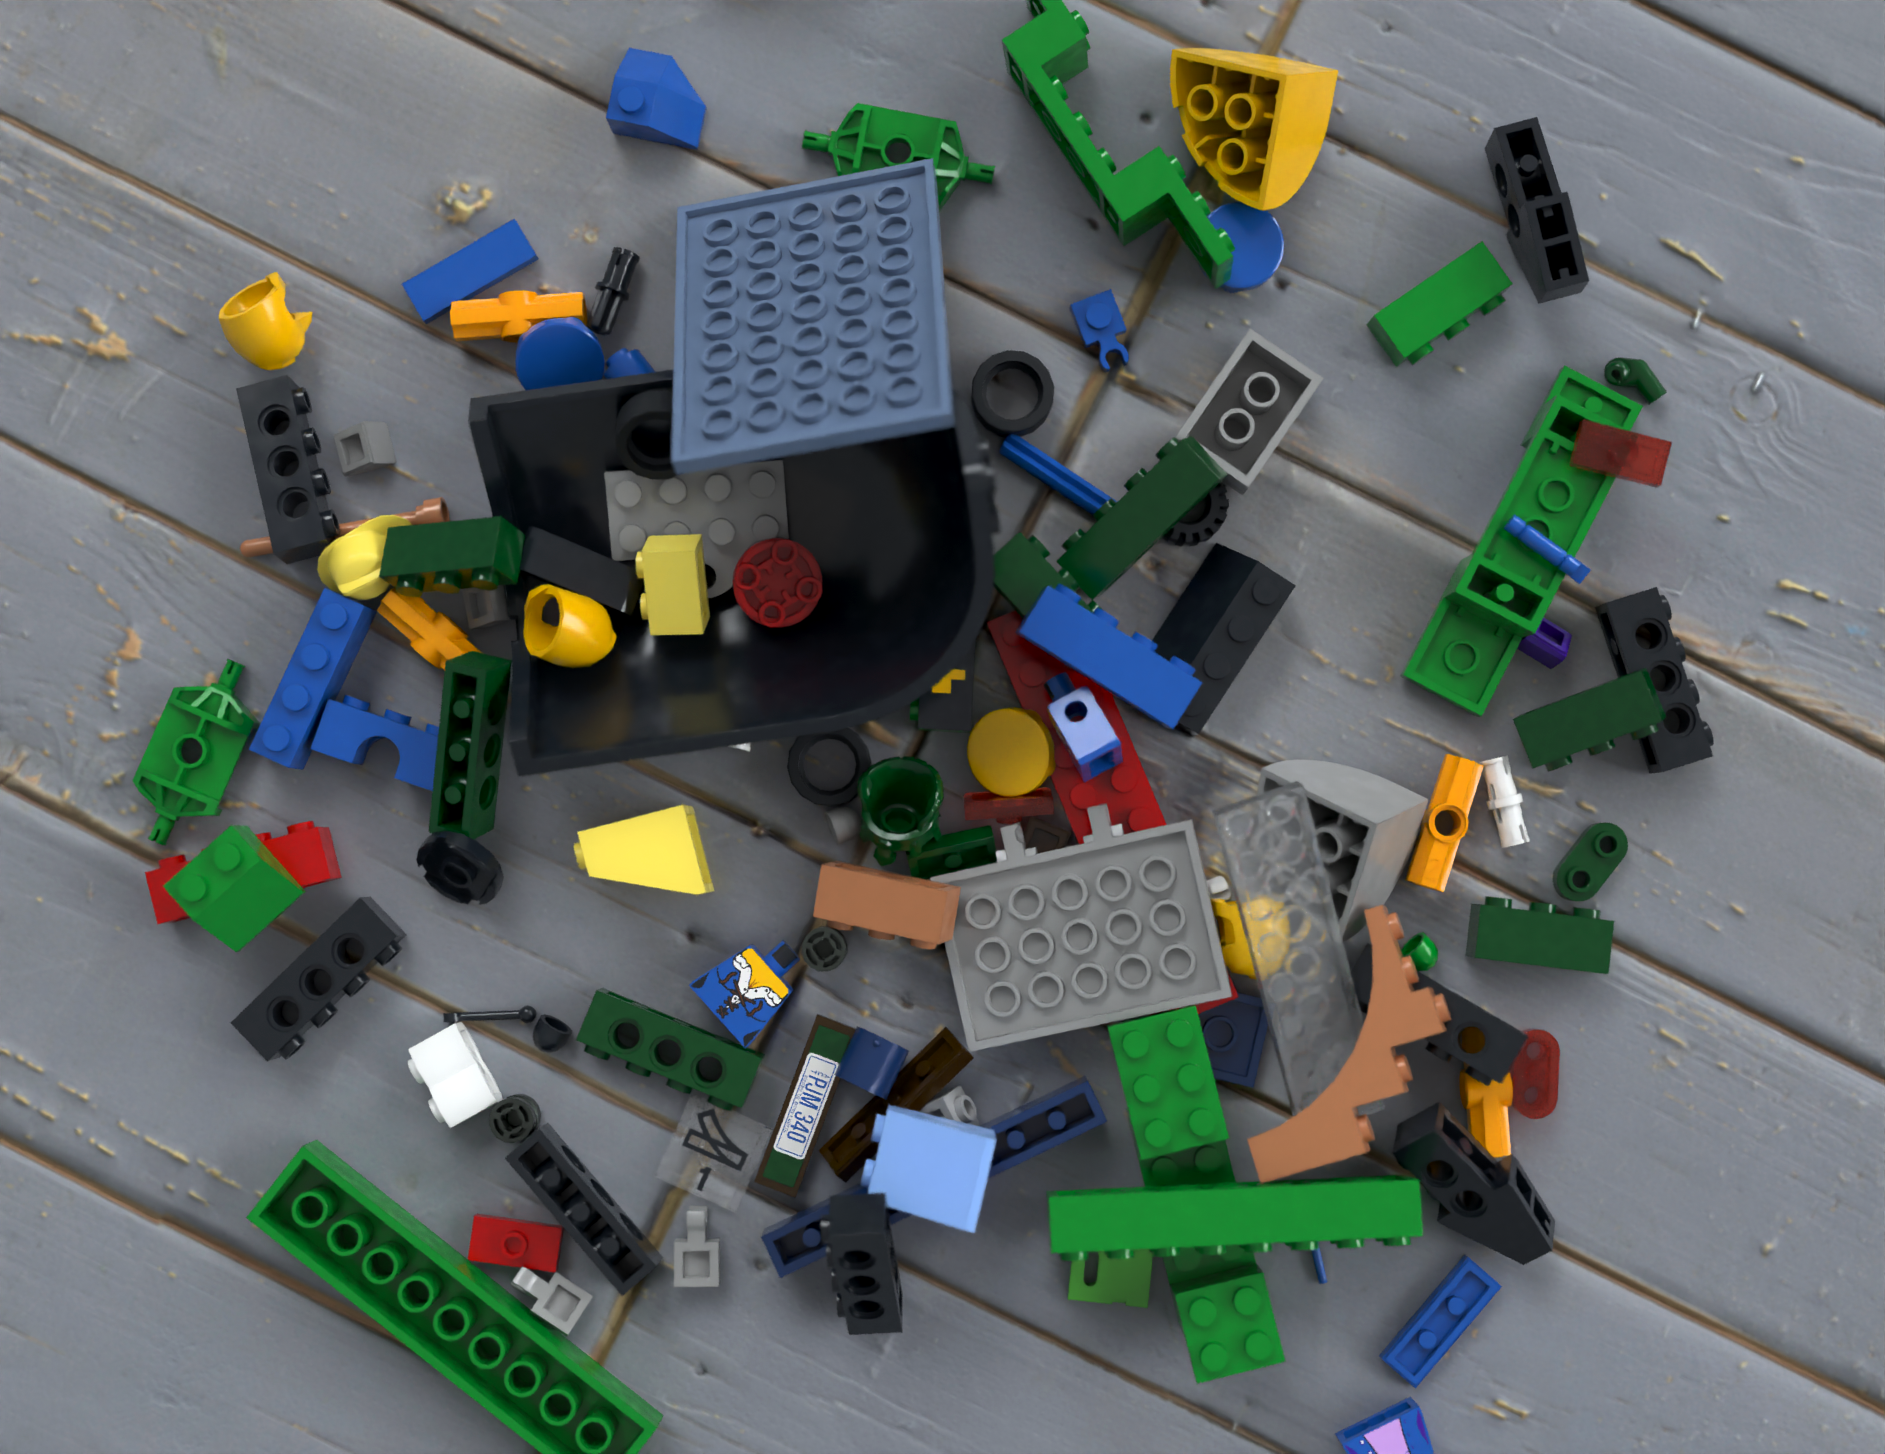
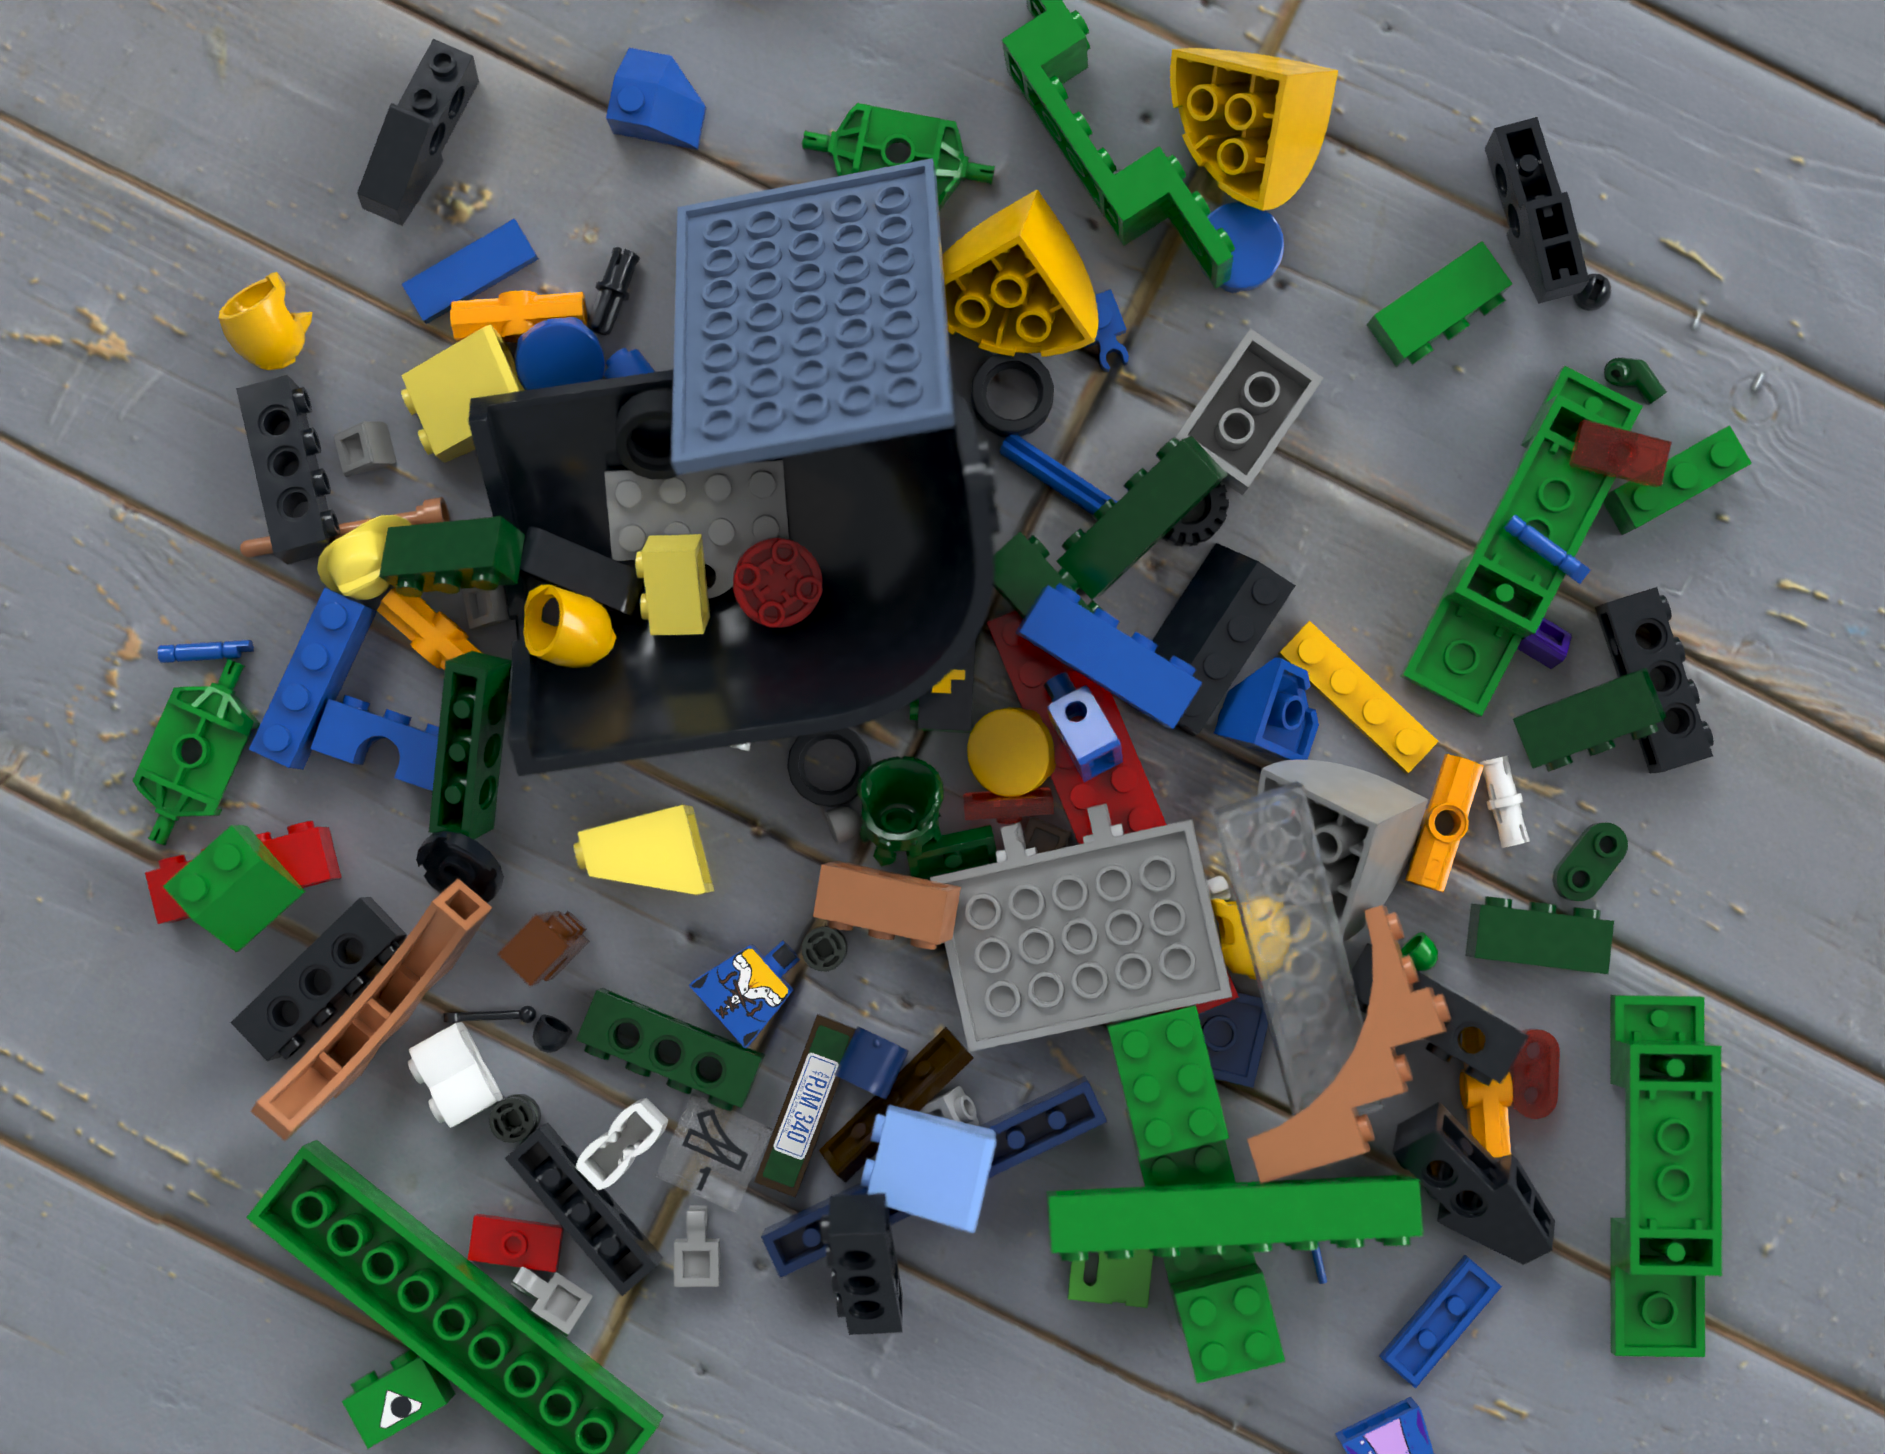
(204, 651): none -> blue wheel
(377, 1013): none -> nougat arch
(396, 1398): none -> green brick
(417, 132): none -> black brick
(445, 384): none -> light yellow slope
(545, 946): none -> reddish brown arch
(628, 1137): none -> white brick
(1020, 284): none -> yellow brick
(1271, 712): none -> blue slope
(1359, 698): none -> yellow plate
(1602, 296): none -> black hinge
(1670, 1175): none -> green bracket
(1683, 478): none -> green brick

